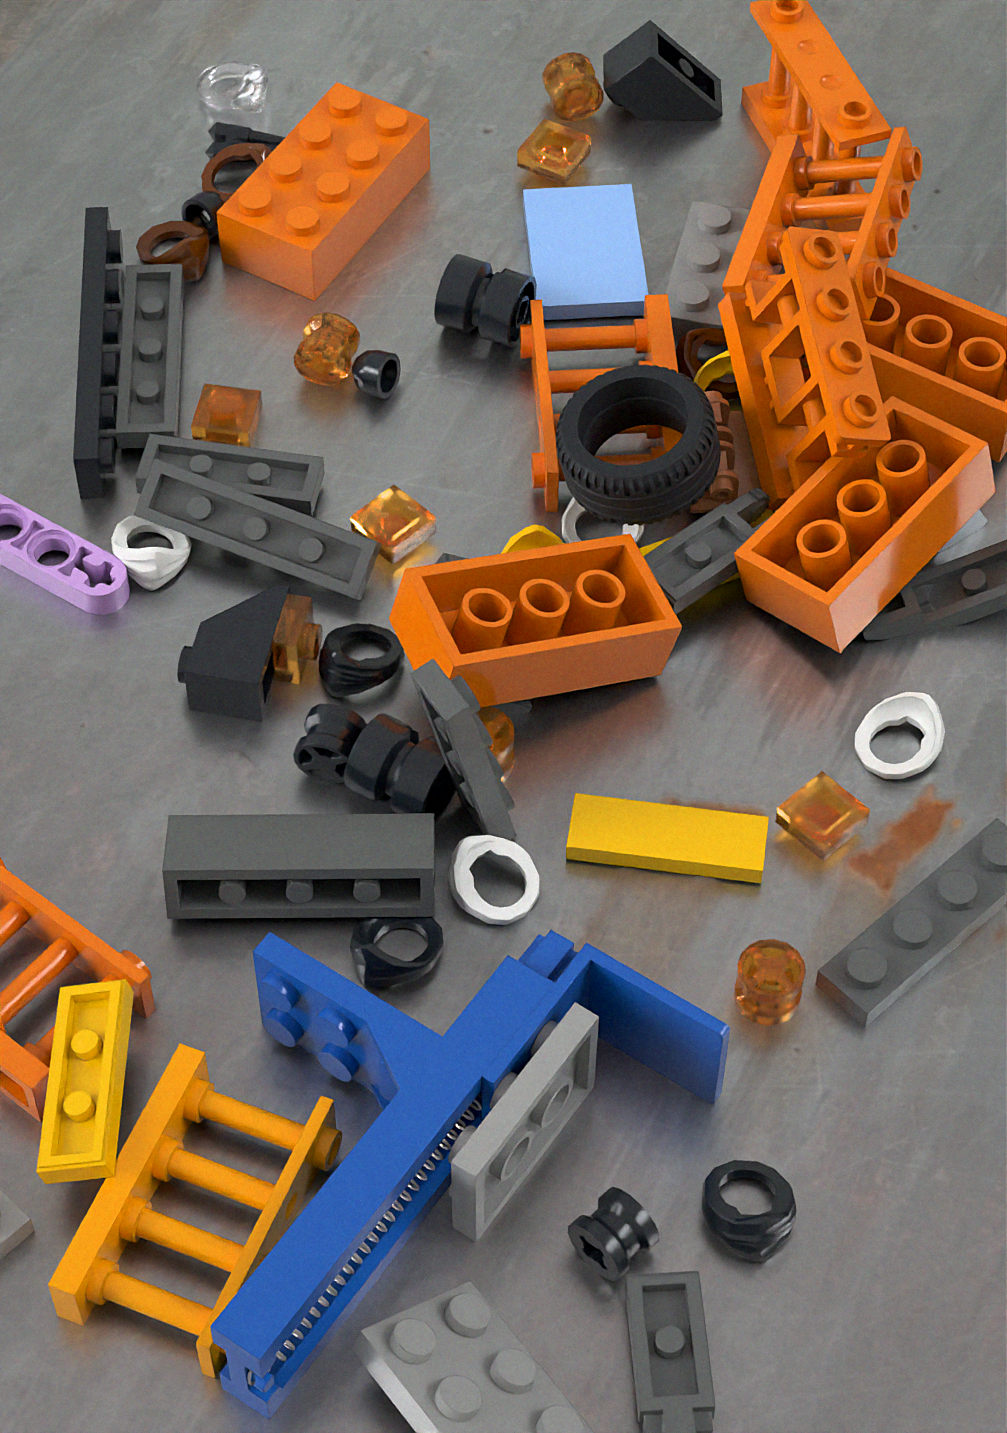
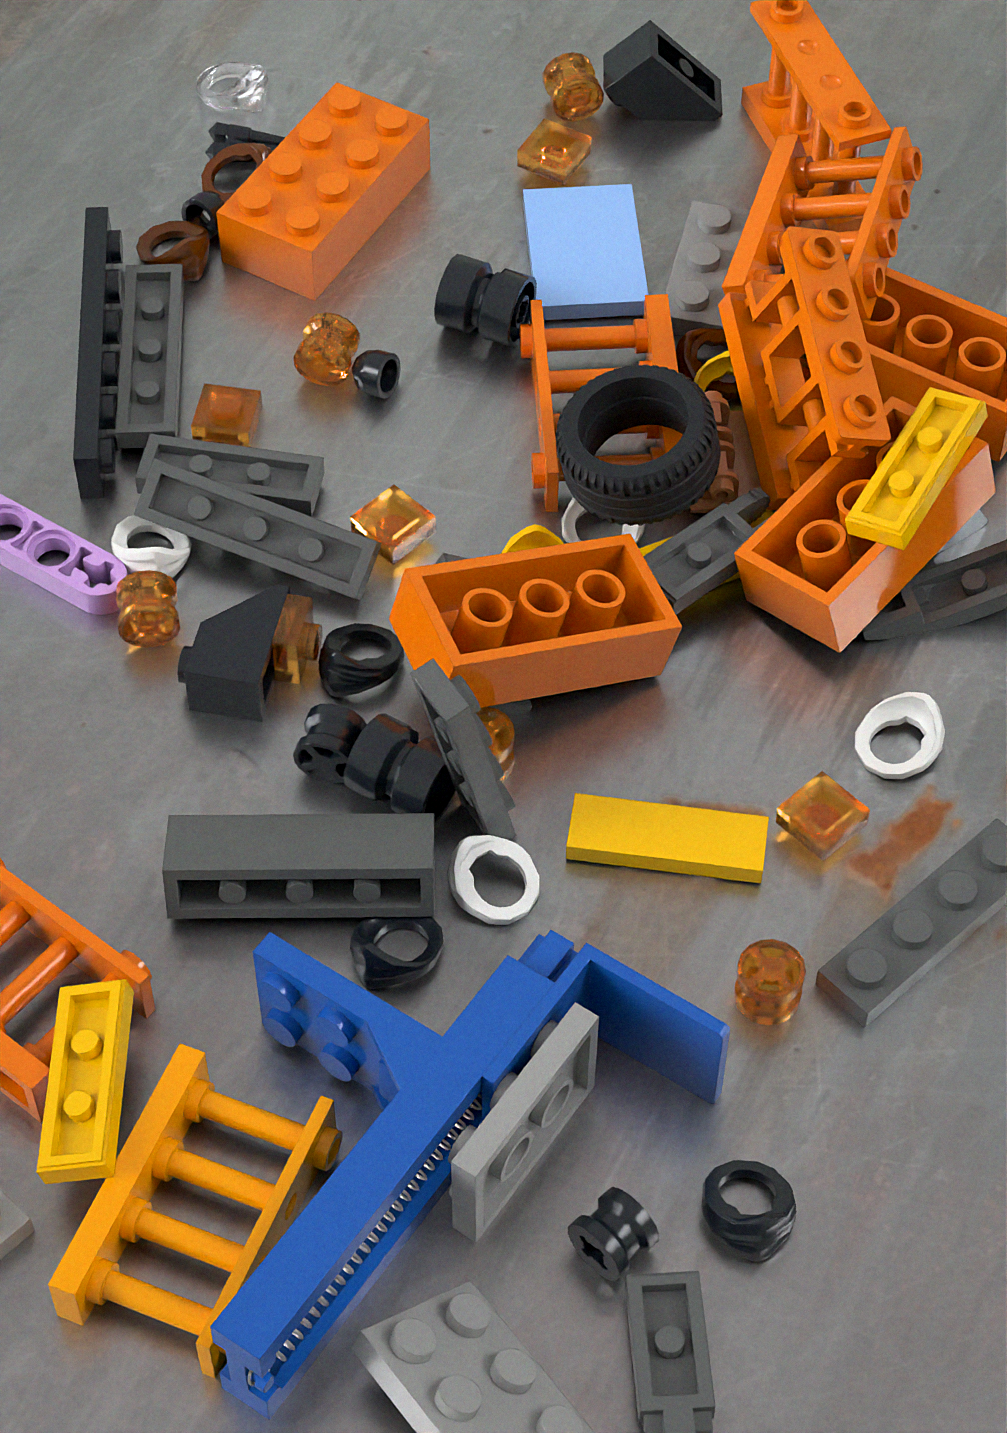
(147, 609): none -> clear orange wheel
(916, 468): none -> yellow tile

